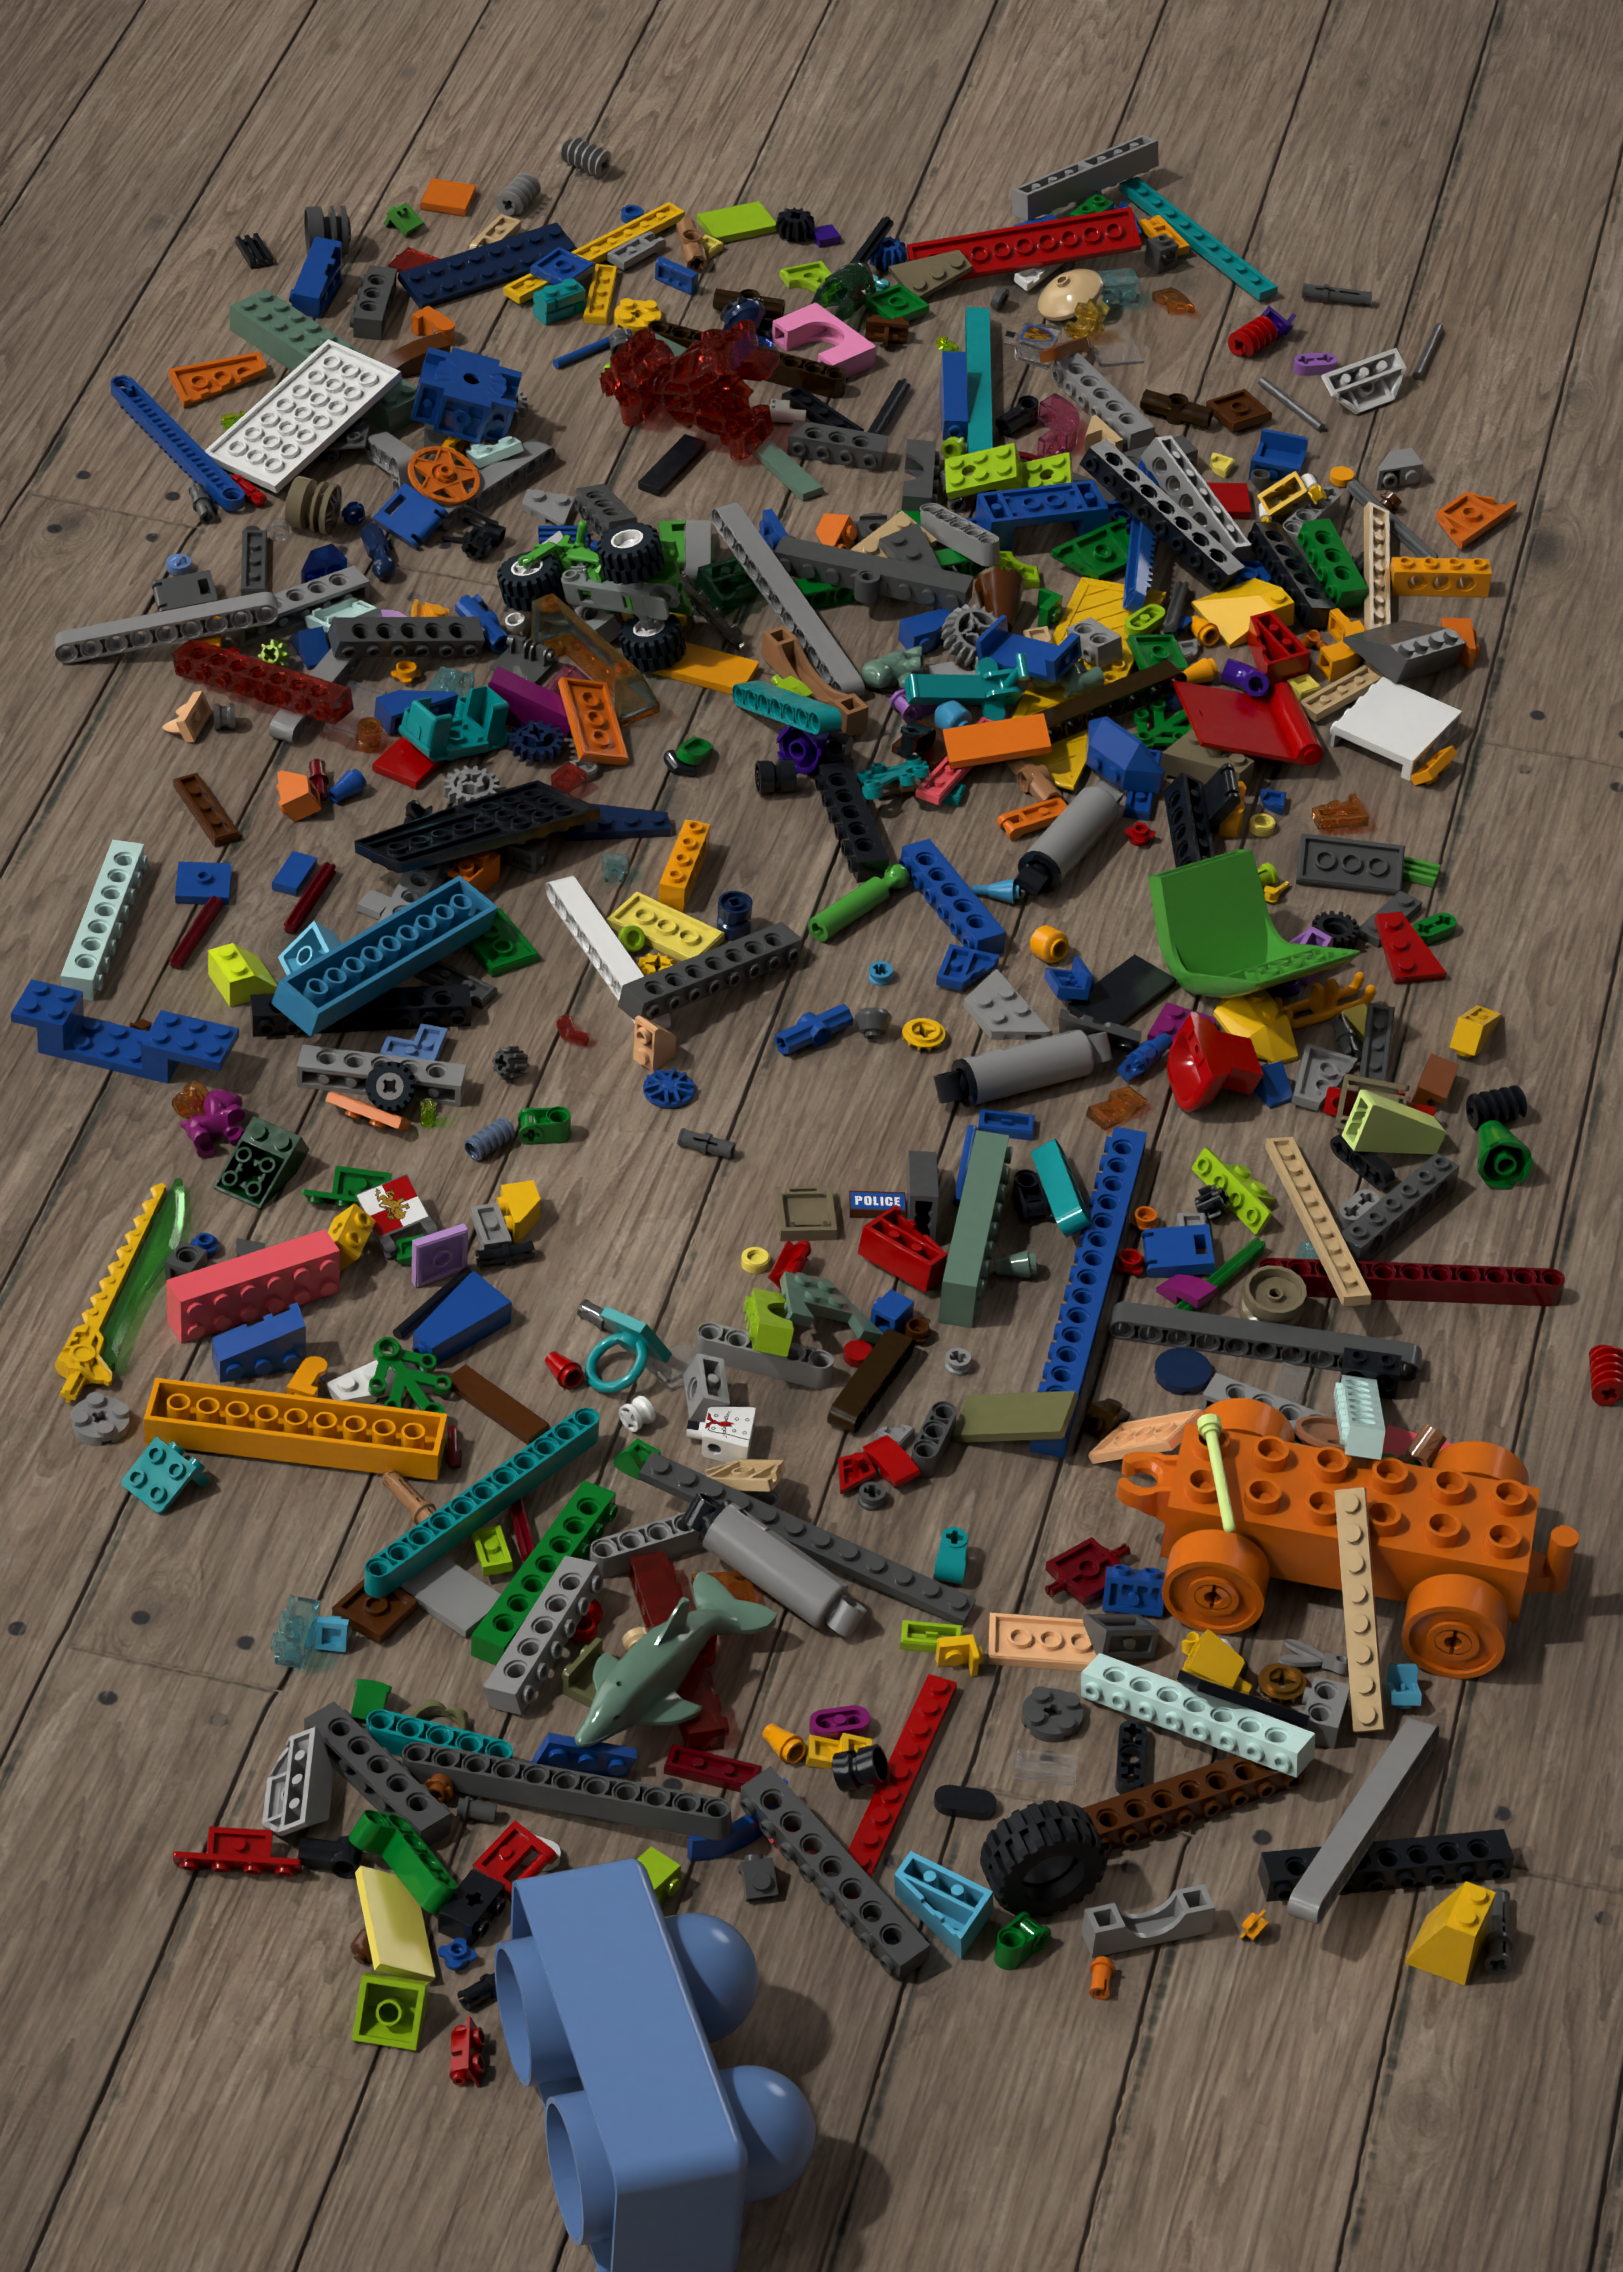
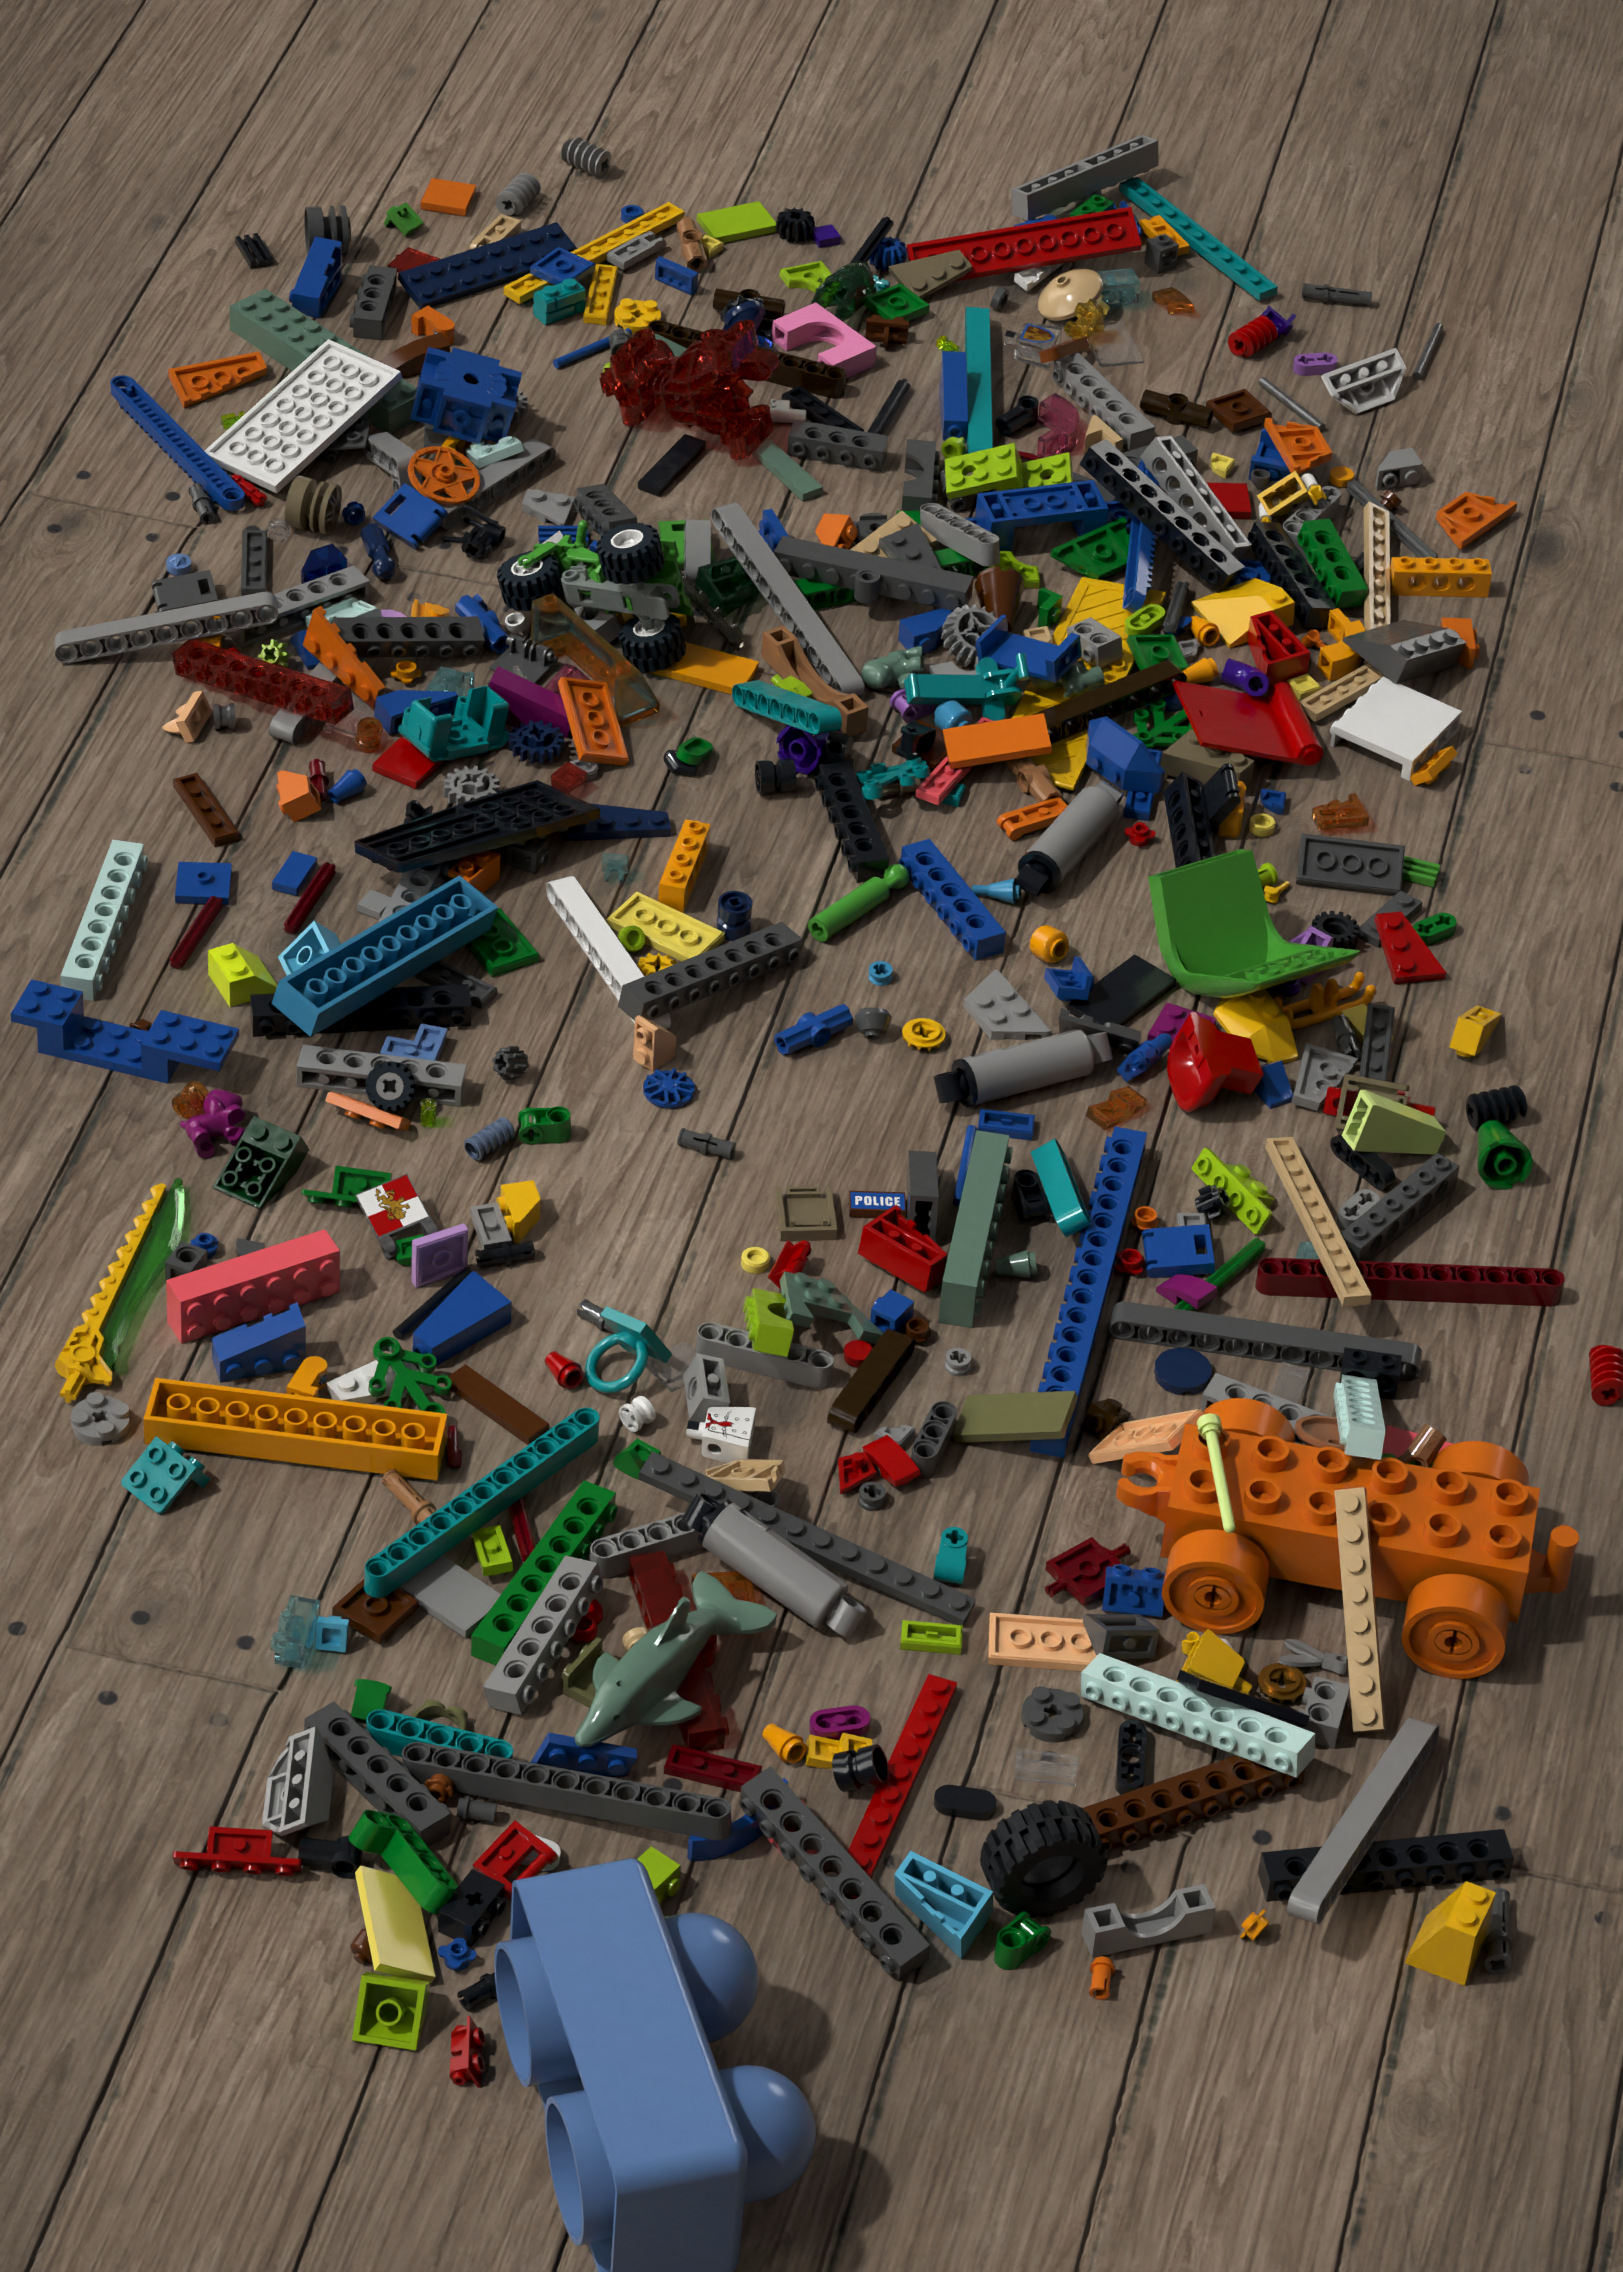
(341, 658): none -> orange wing
(350, 1233): yellow brick -> none
(568, 1031): clear red arm -> none
(758, 1877): dark grey bracket -> none
(959, 1651): yellow bracket -> none
(964, 966): blue wing -> none
(1273, 1296): dark tan wheel -> none
(1299, 445): none -> orange wing
(1402, 1685): medium azure bracket -> none
(1435, 1081): dark orange hinge -> none

